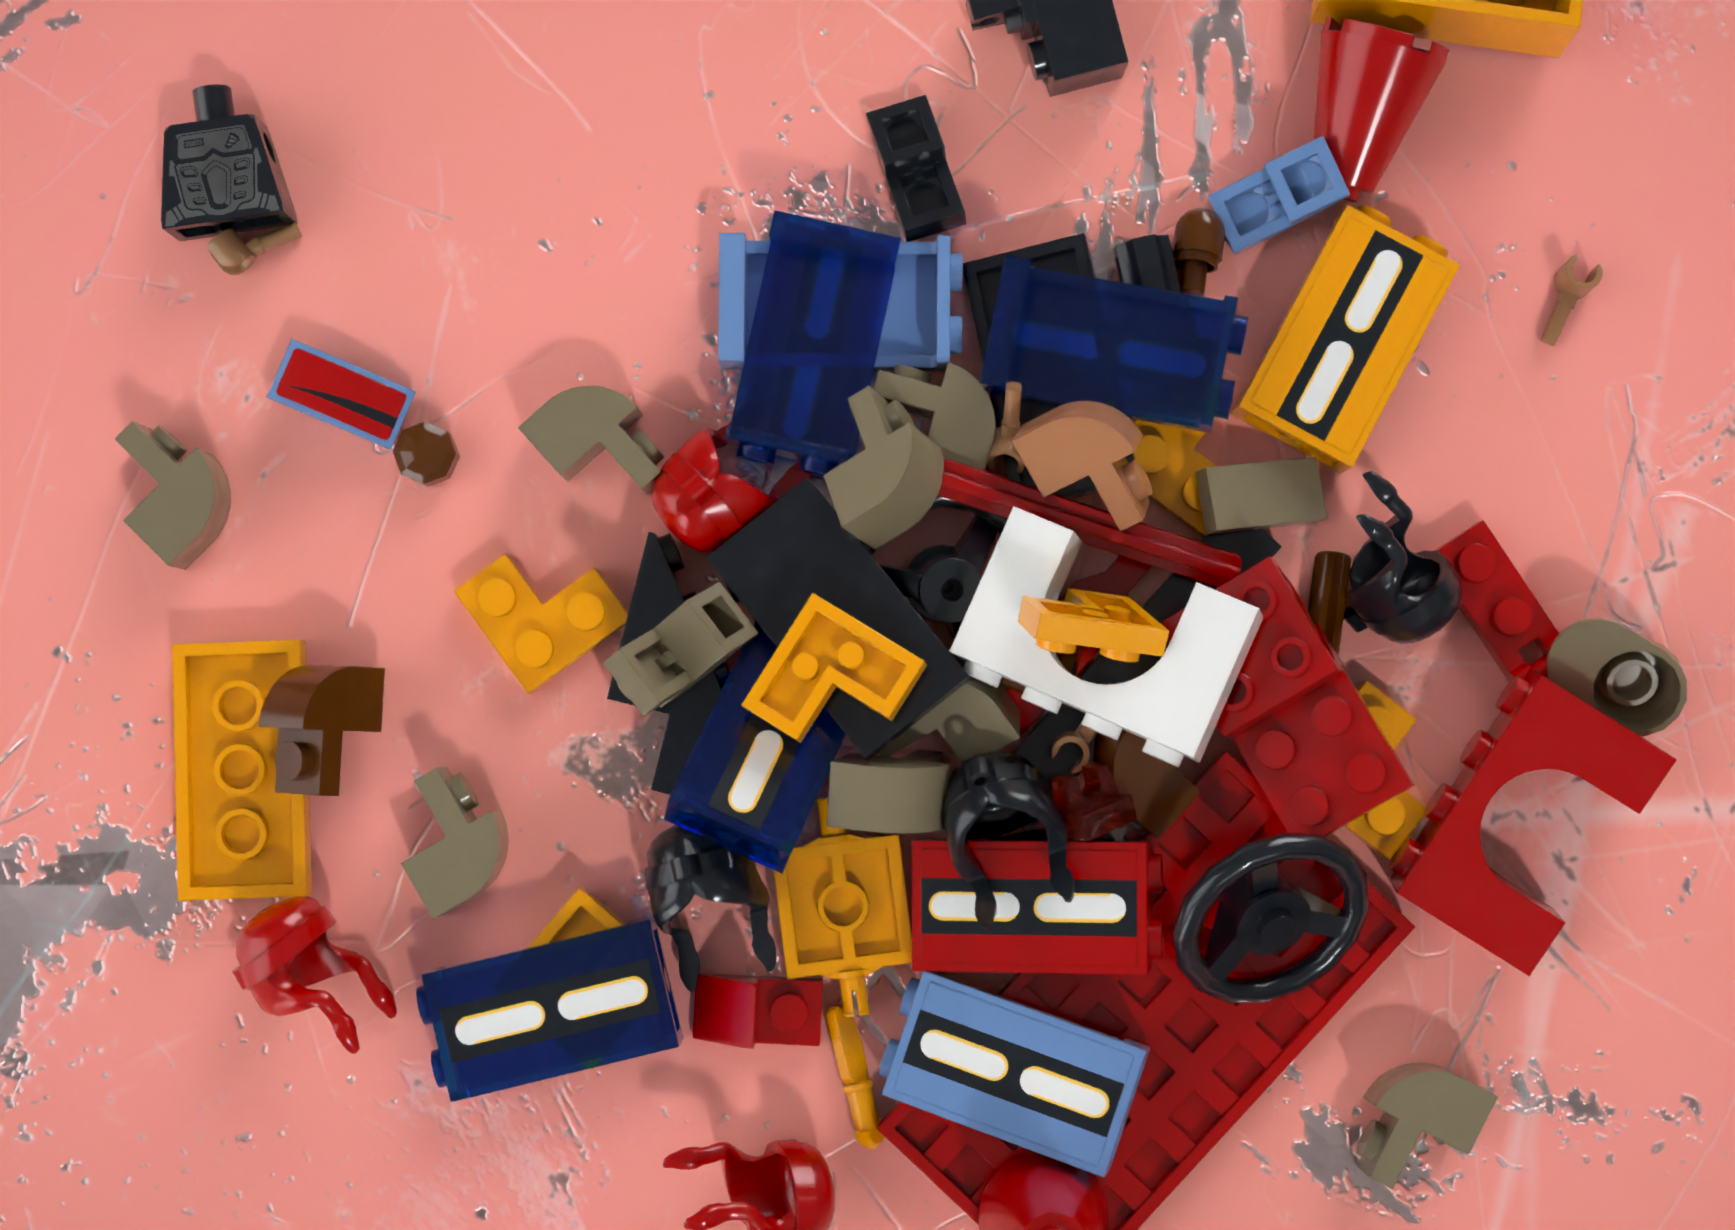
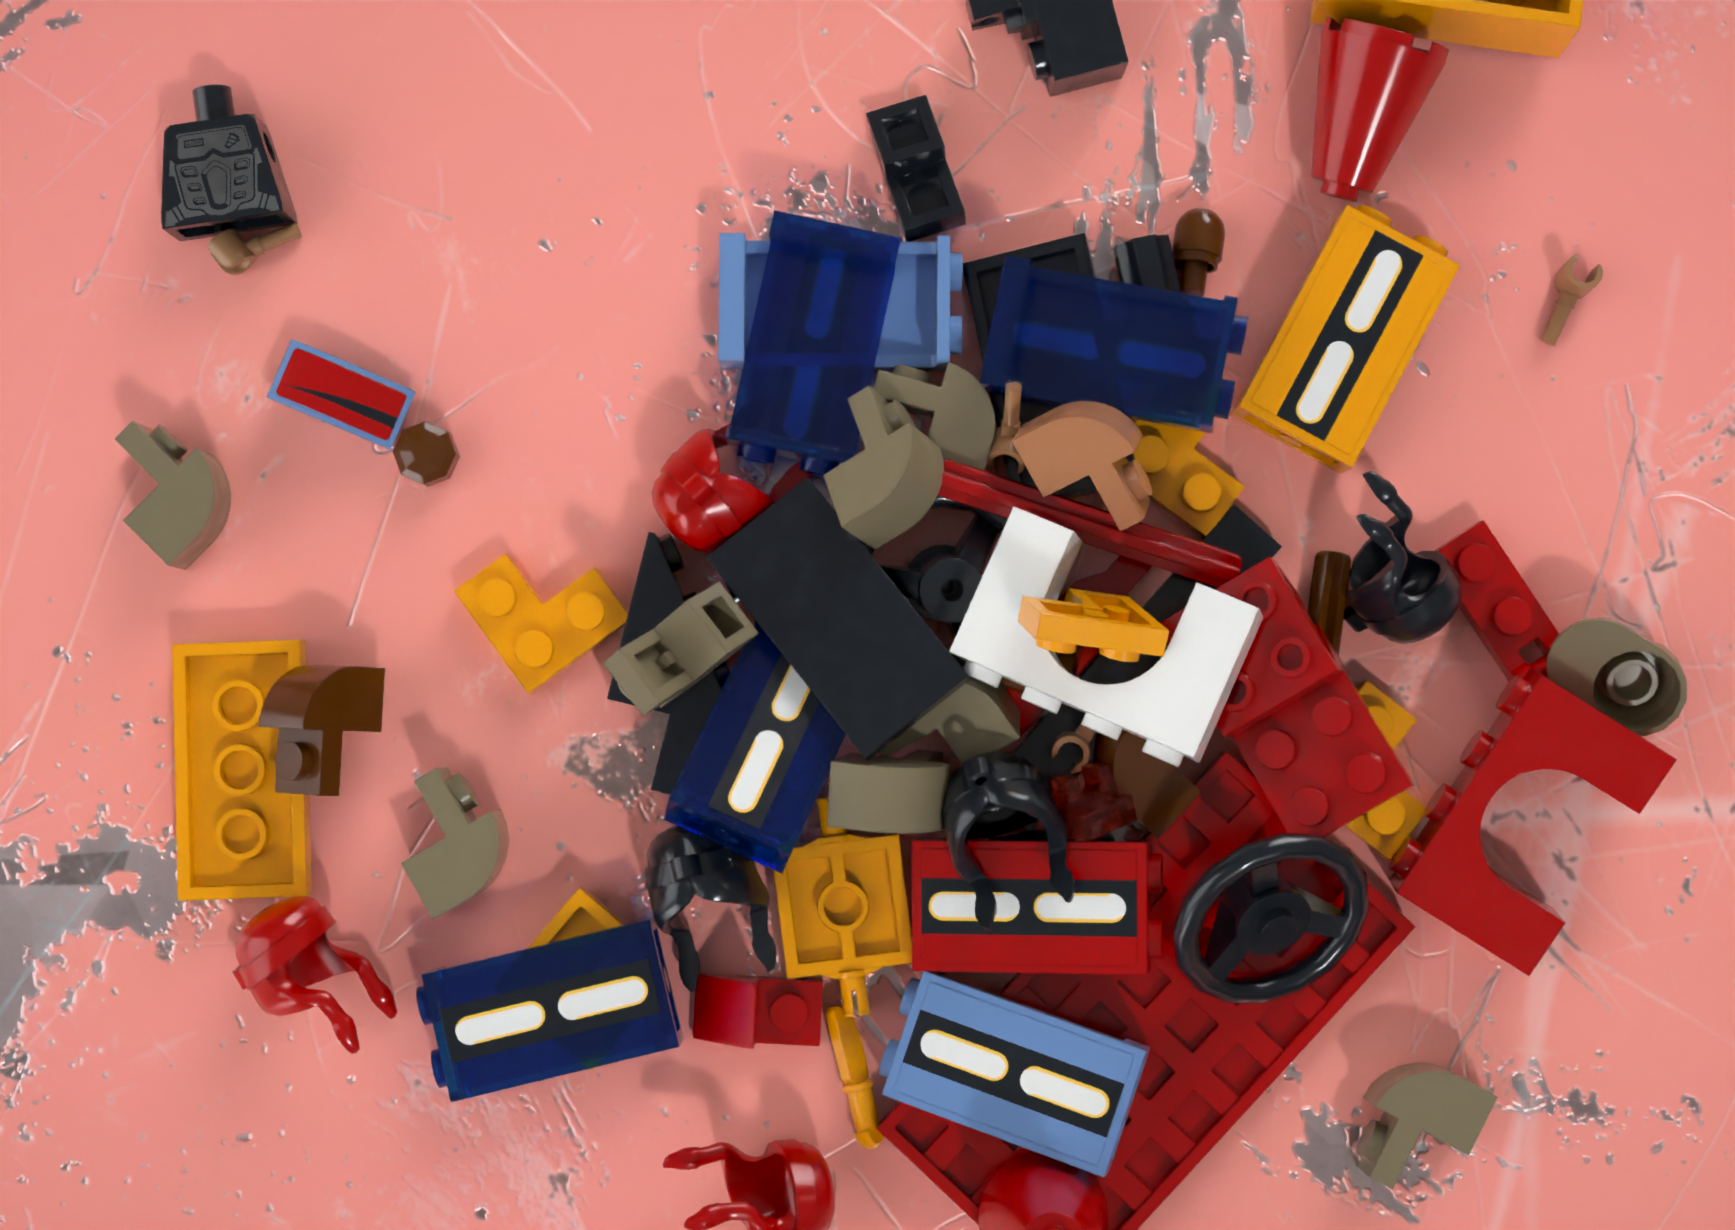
(582, 424): dark tan brick -> none
(827, 652): light orange plate -> none
(1260, 495): dark tan tile -> none
(1279, 195): medium blue slope -> none

